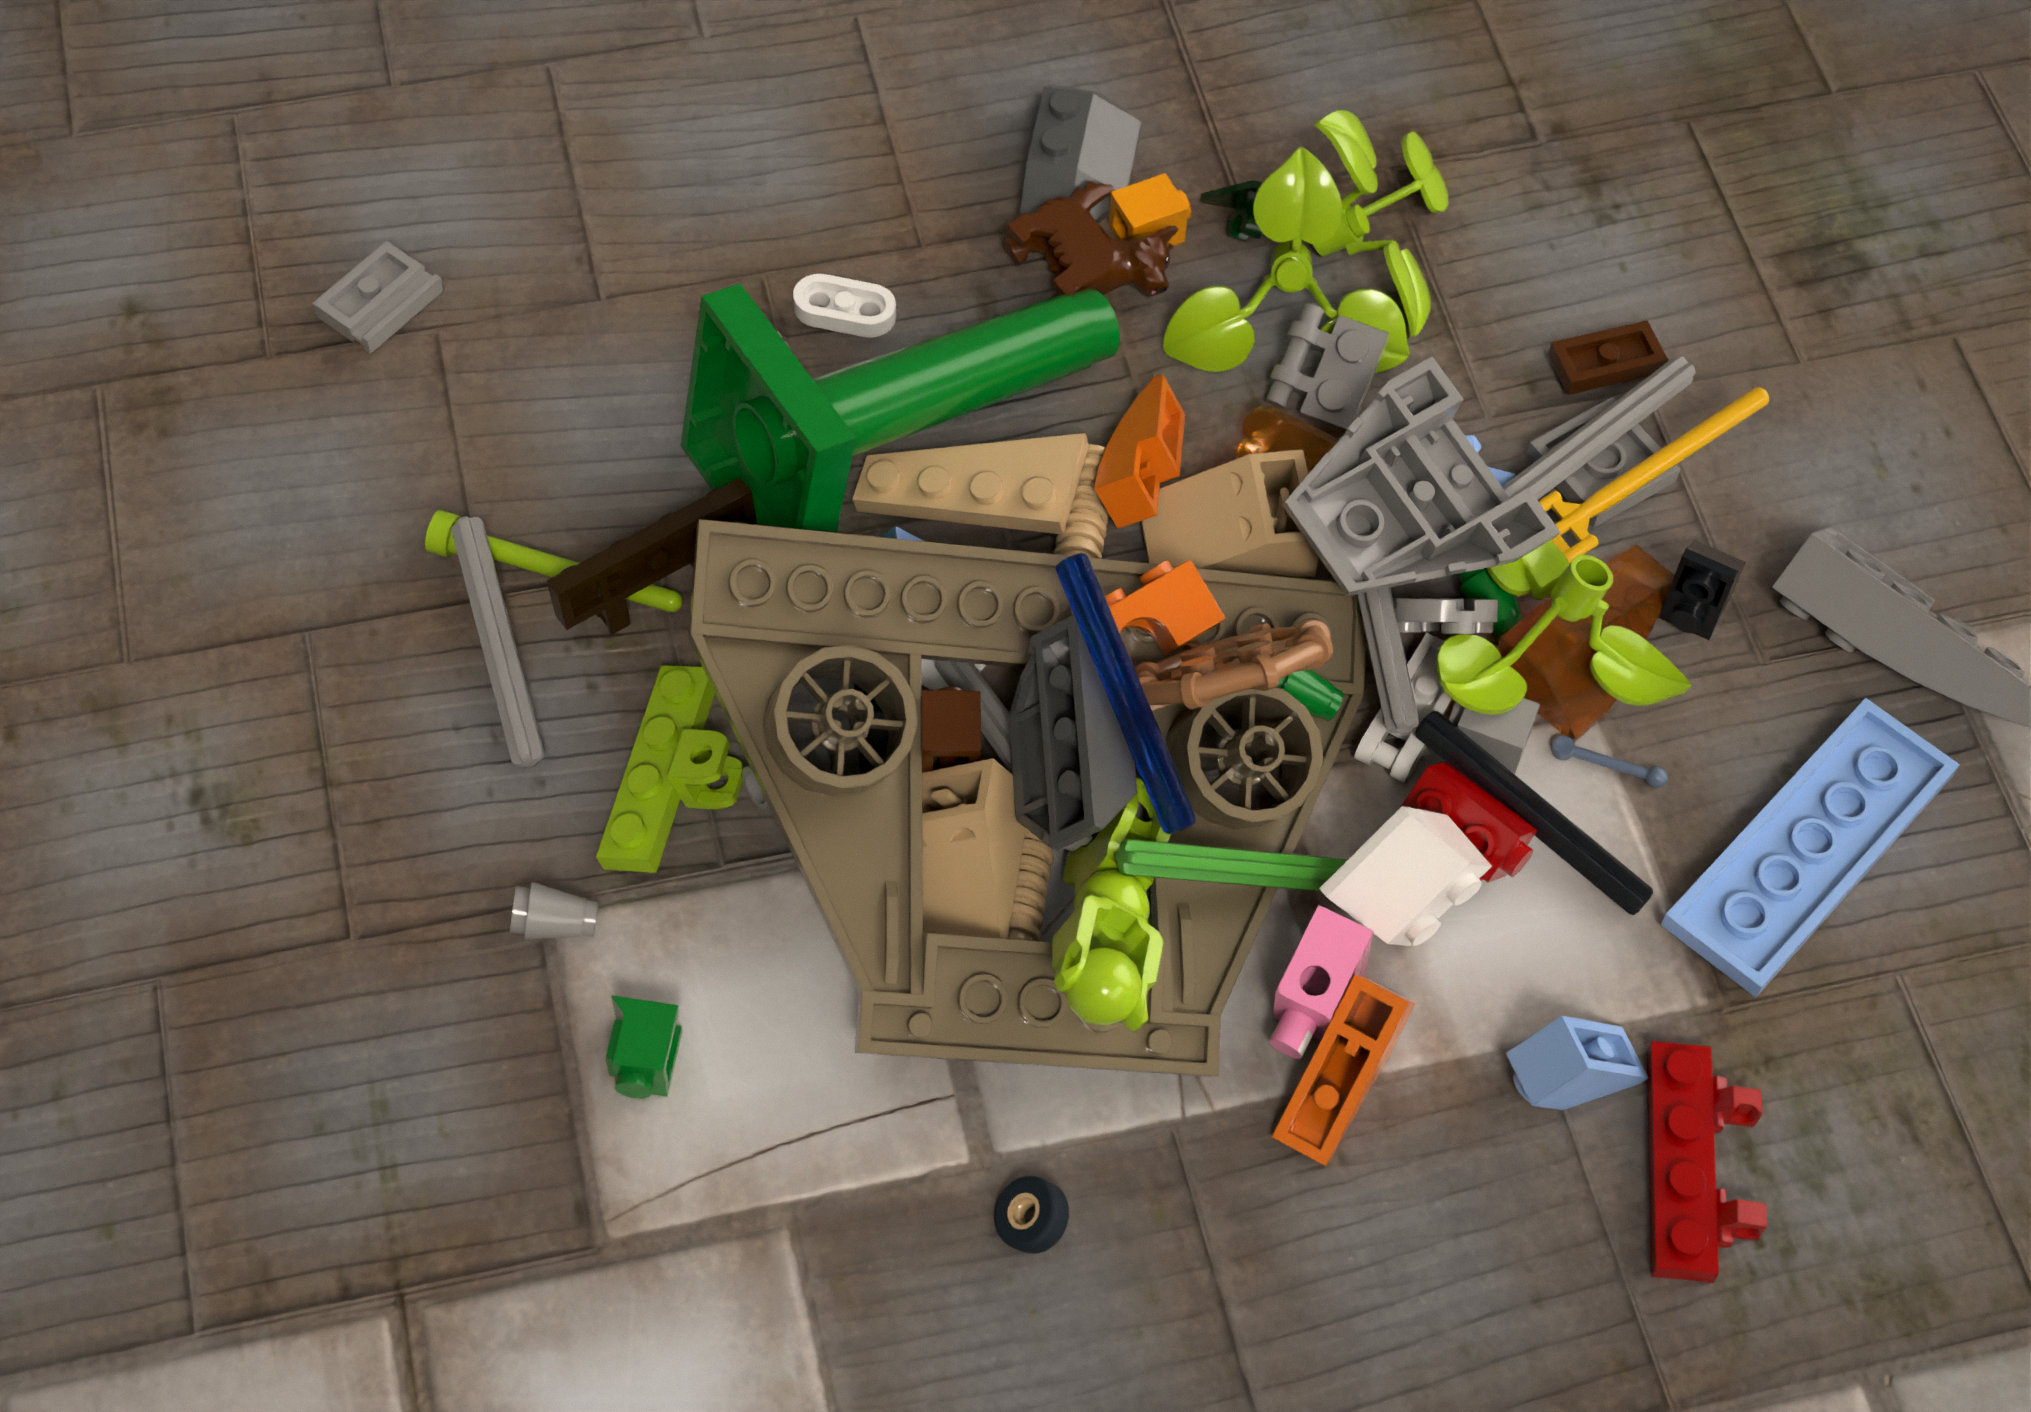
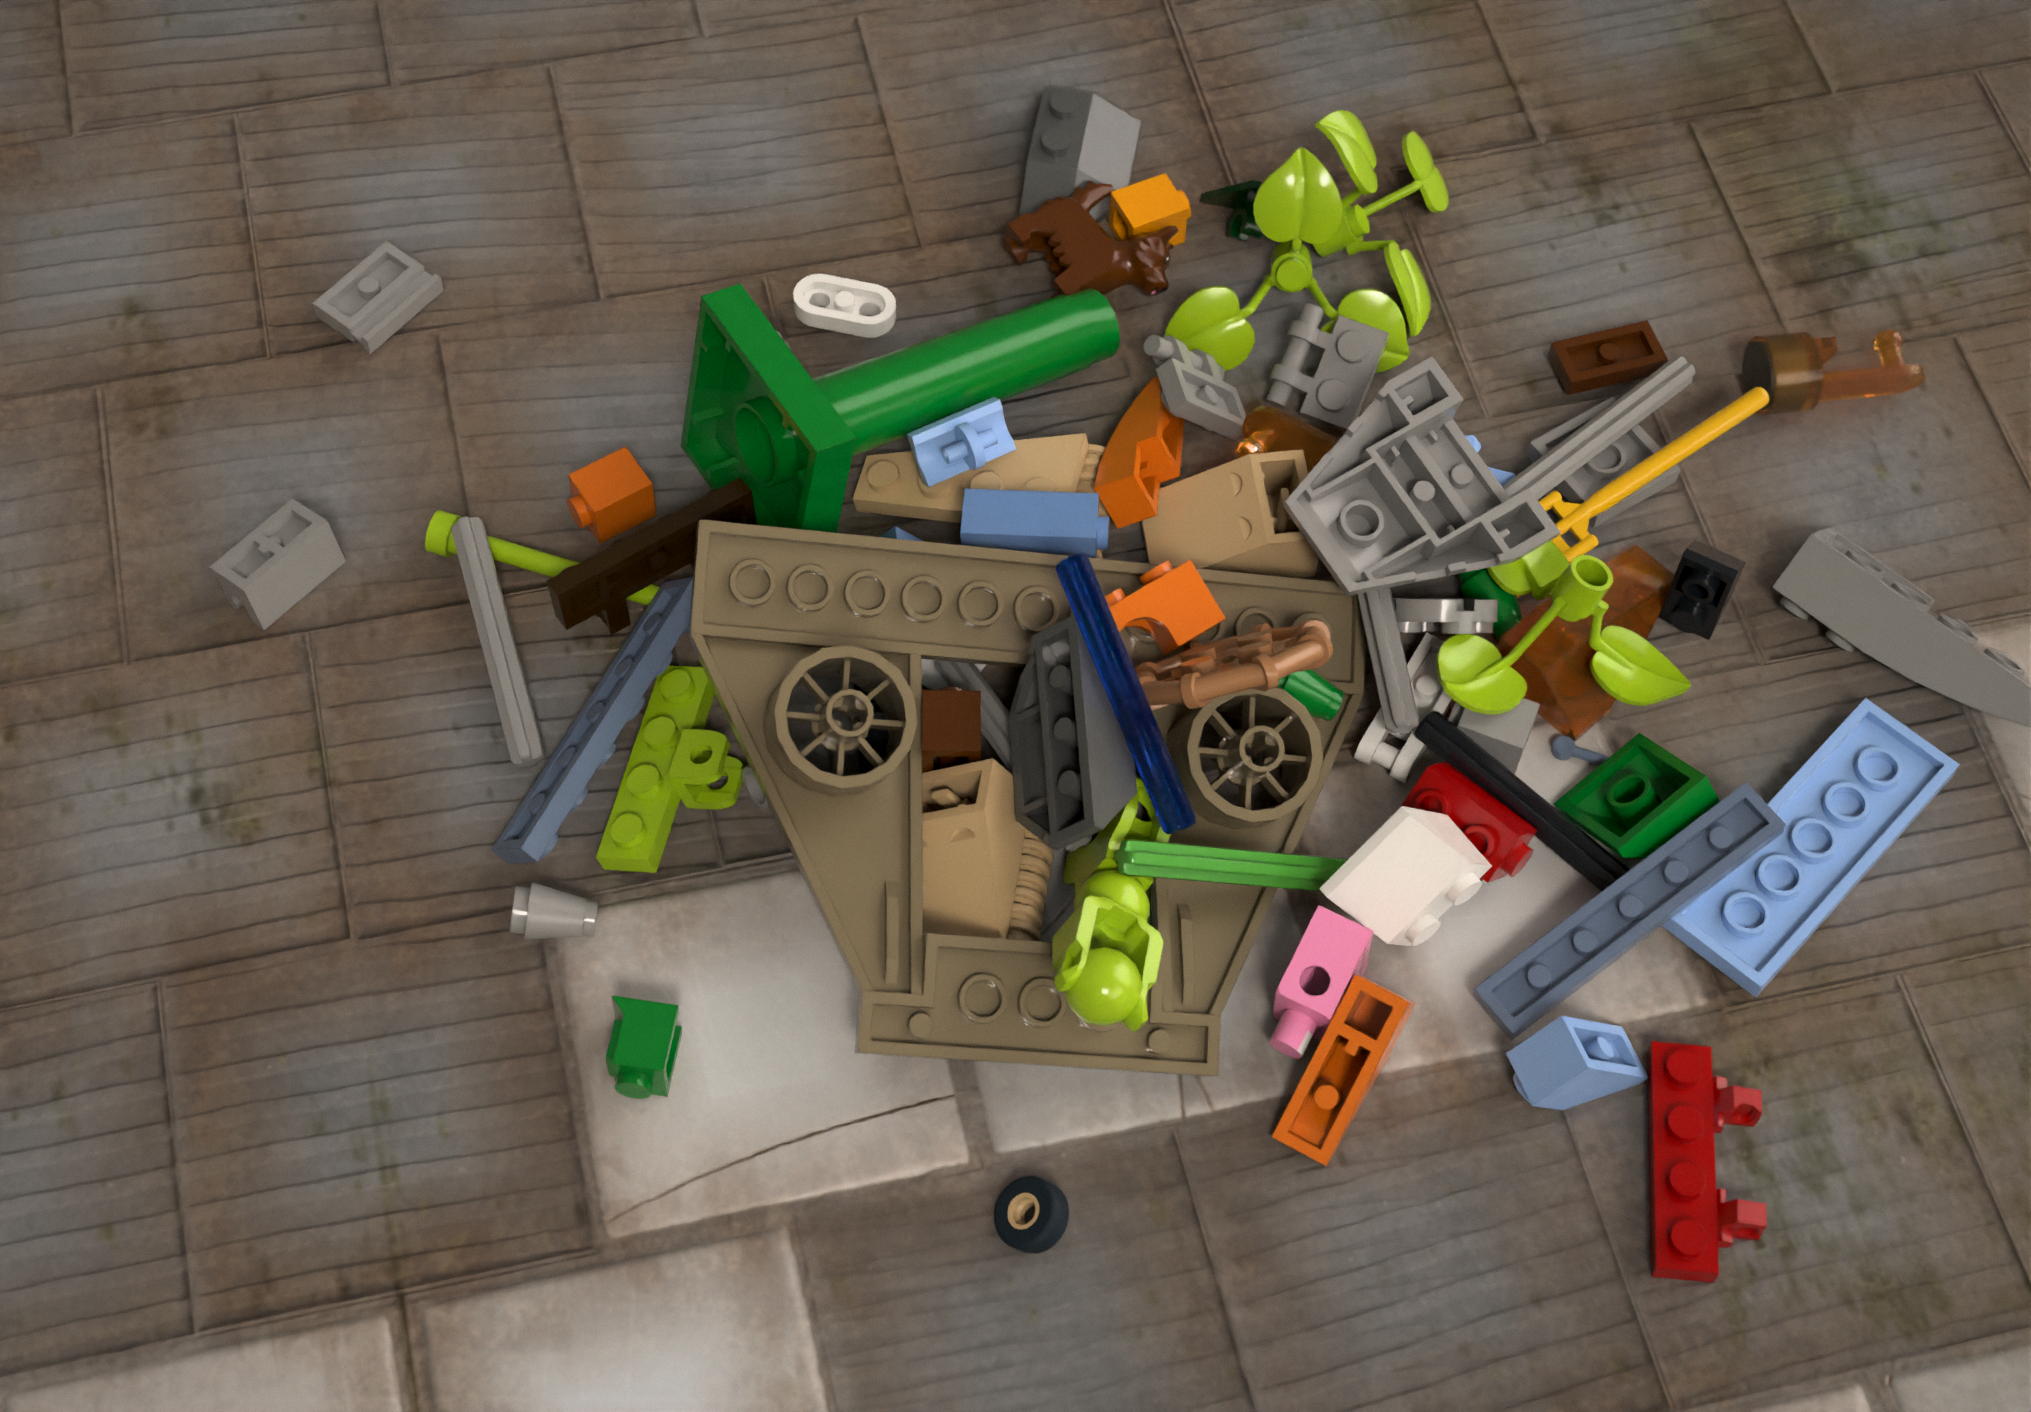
(278, 563): none -> light grey hinge
(593, 733): none -> sand blue plate
(611, 495): none -> orange brick
(961, 442): none -> light blue hips
(1034, 521): none -> medium blue slope
(1196, 387): none -> light grey plate
(1628, 911): none -> sand blue plate
(1638, 799): none -> green slope
(1793, 374): none -> clear orange piece

